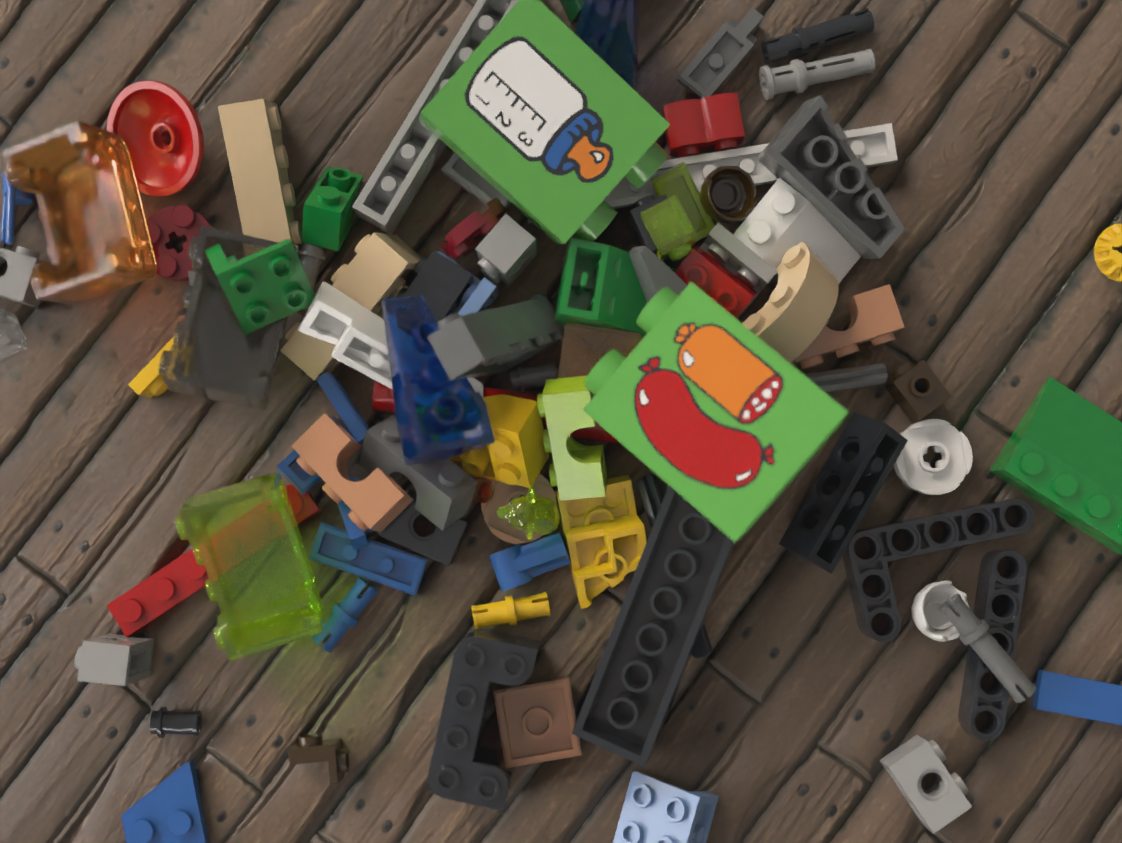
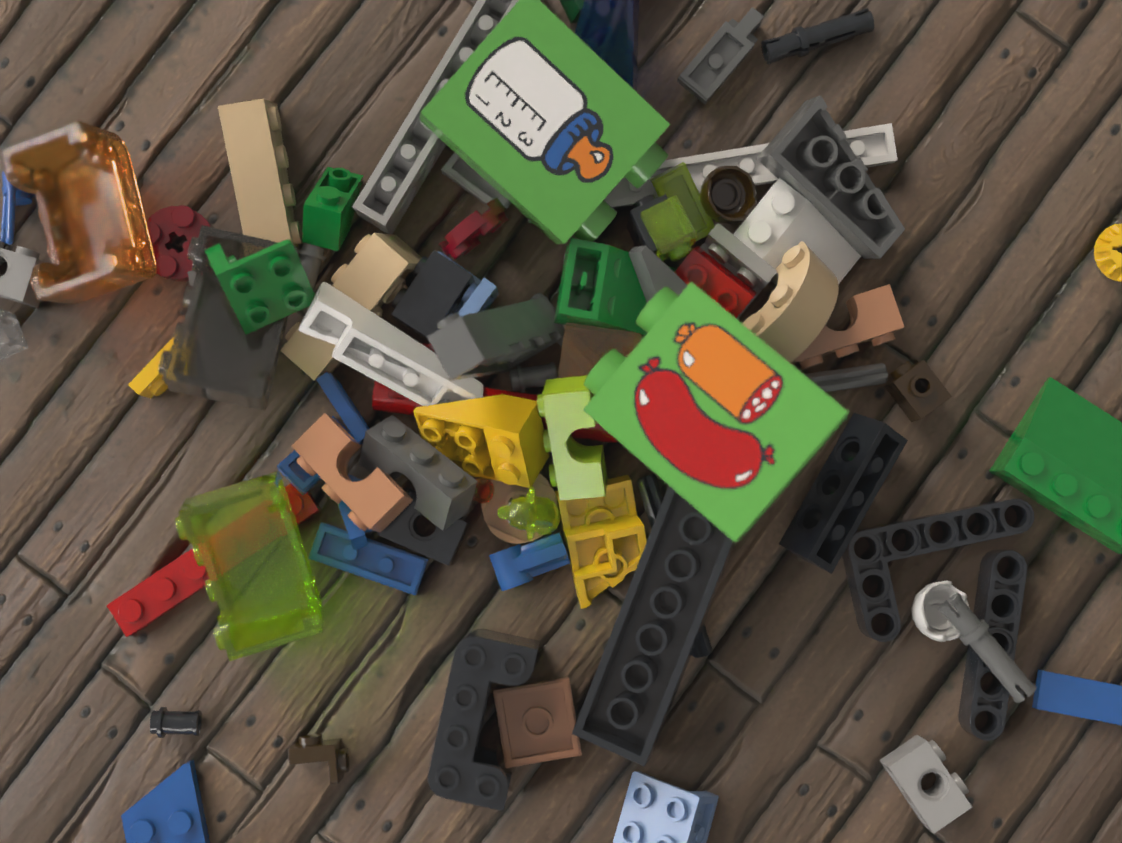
(114, 659): light grey brick -> none
(145, 119): red dish -> none
(345, 614): blue pin -> none
(433, 413): clear blue wedge -> none
(506, 251): light grey brick -> none
(510, 610): yellow pin -> none
(703, 125): red brick -> none
(800, 75): light grey pin -> none
(948, 472): white plate -> none

